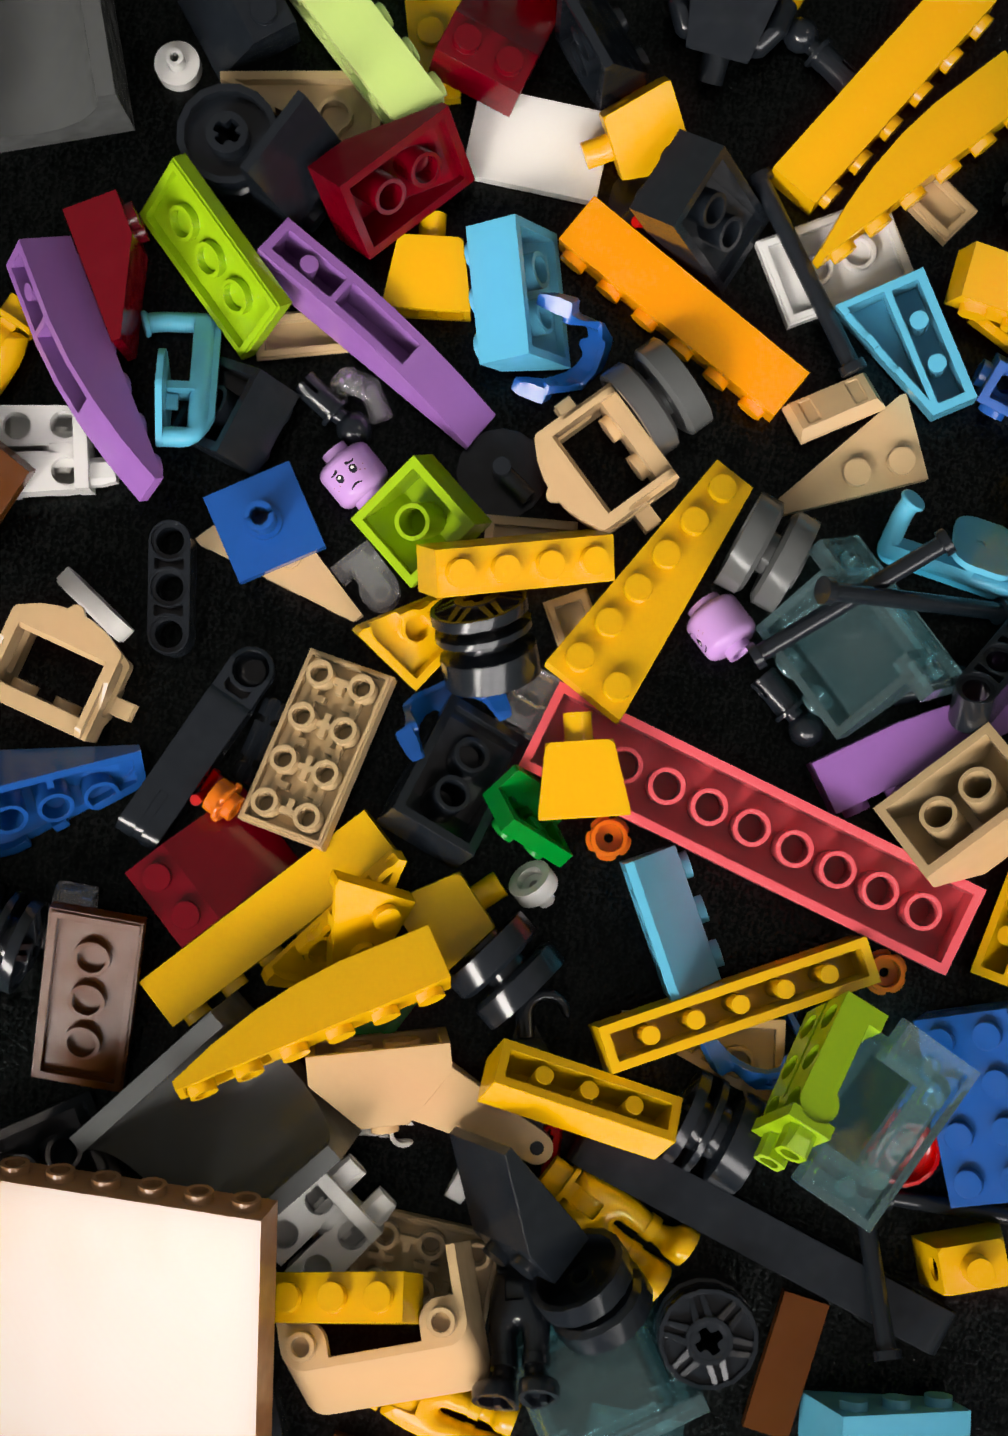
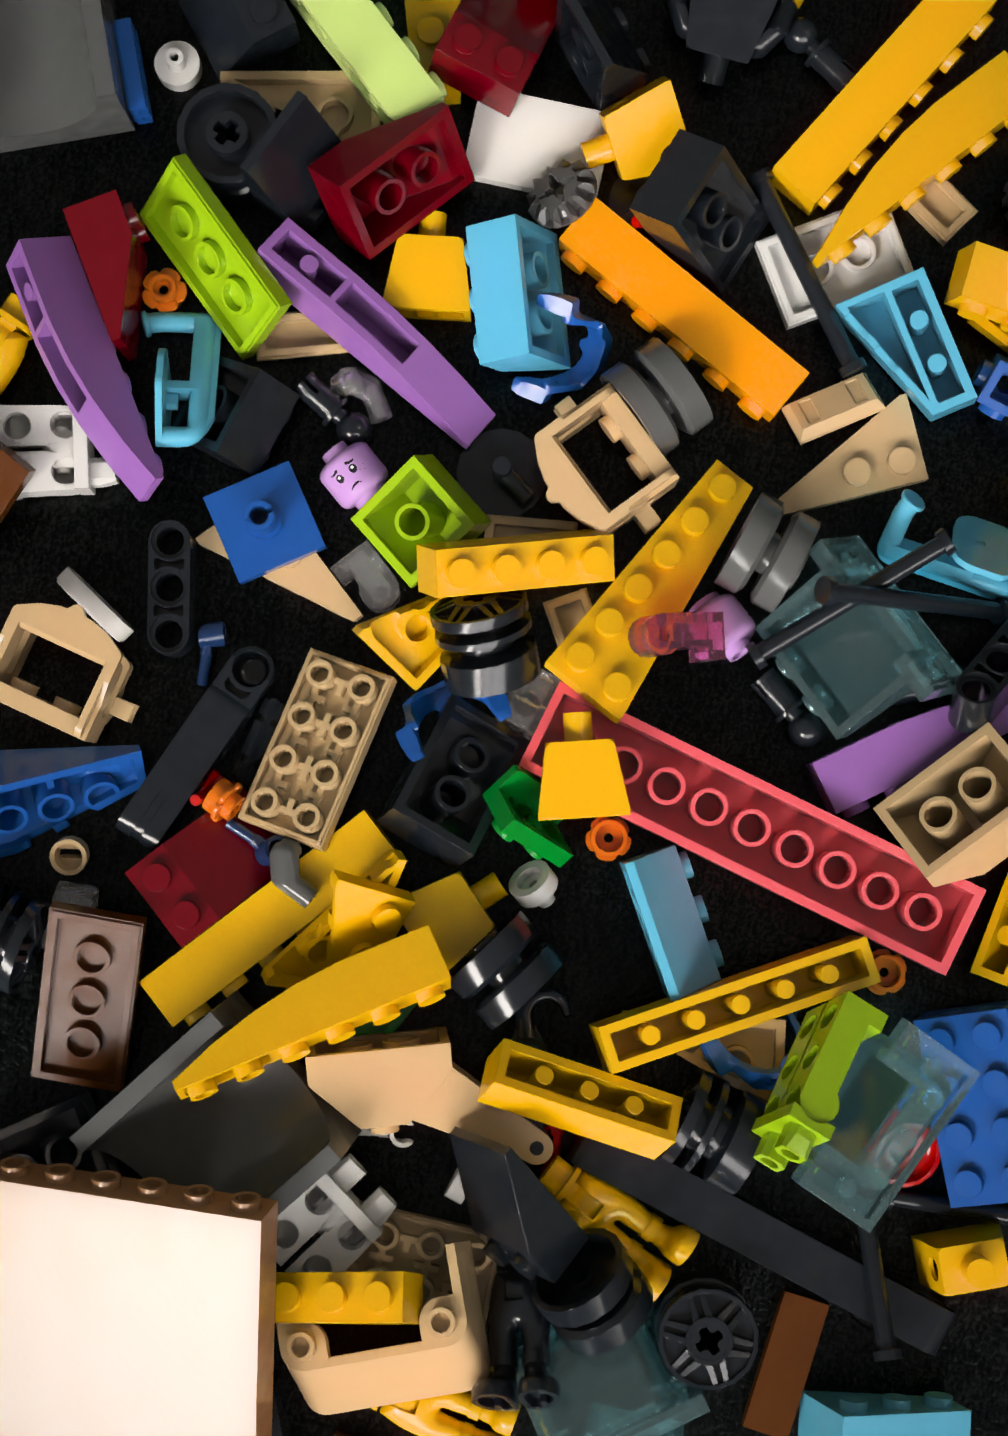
(69, 863): none -> tan hinge
(132, 71): none -> blue tile
(164, 302): none -> orange plate
(209, 635): none -> dark blue hand
(255, 840): none -> dark blue hand
(286, 872): none -> dark grey arm
(579, 194): none -> dark grey gear
(693, 631): none -> clear pink leg

